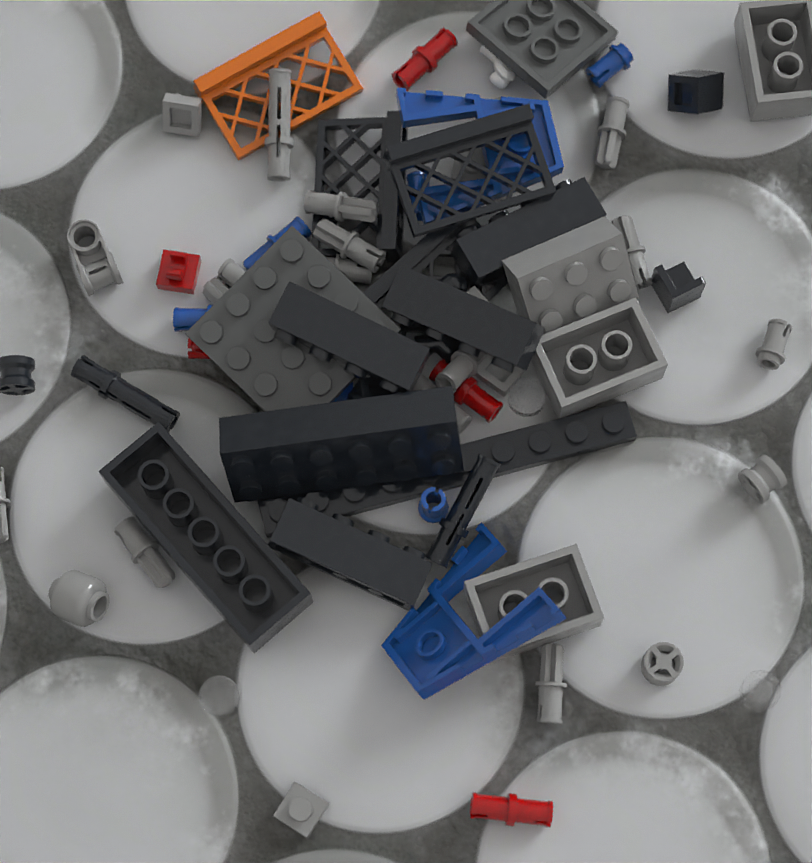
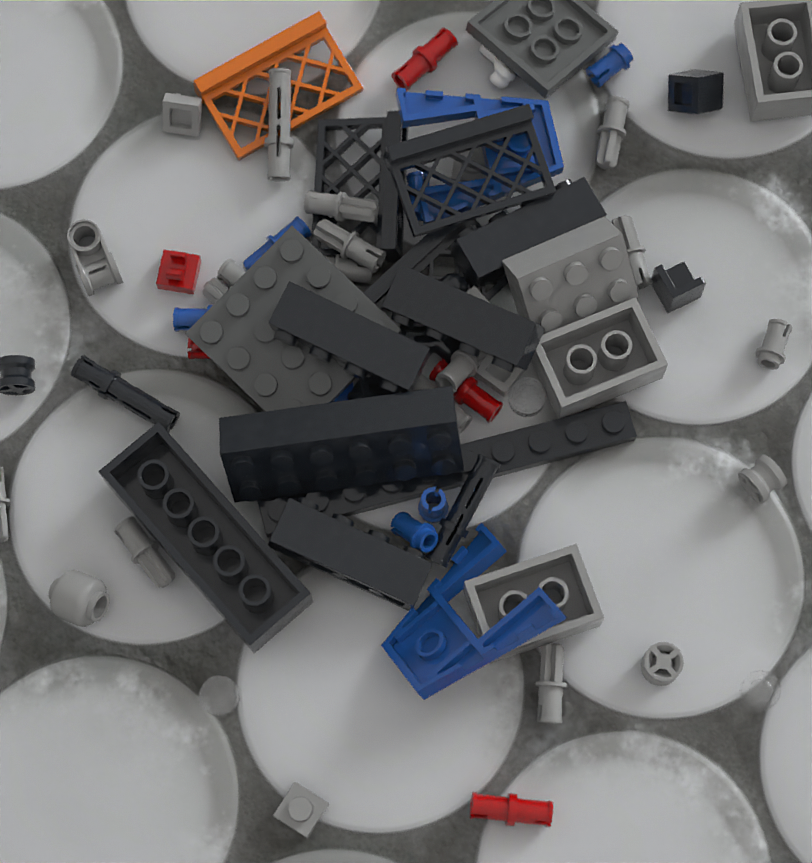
(419, 535): none -> blue pin

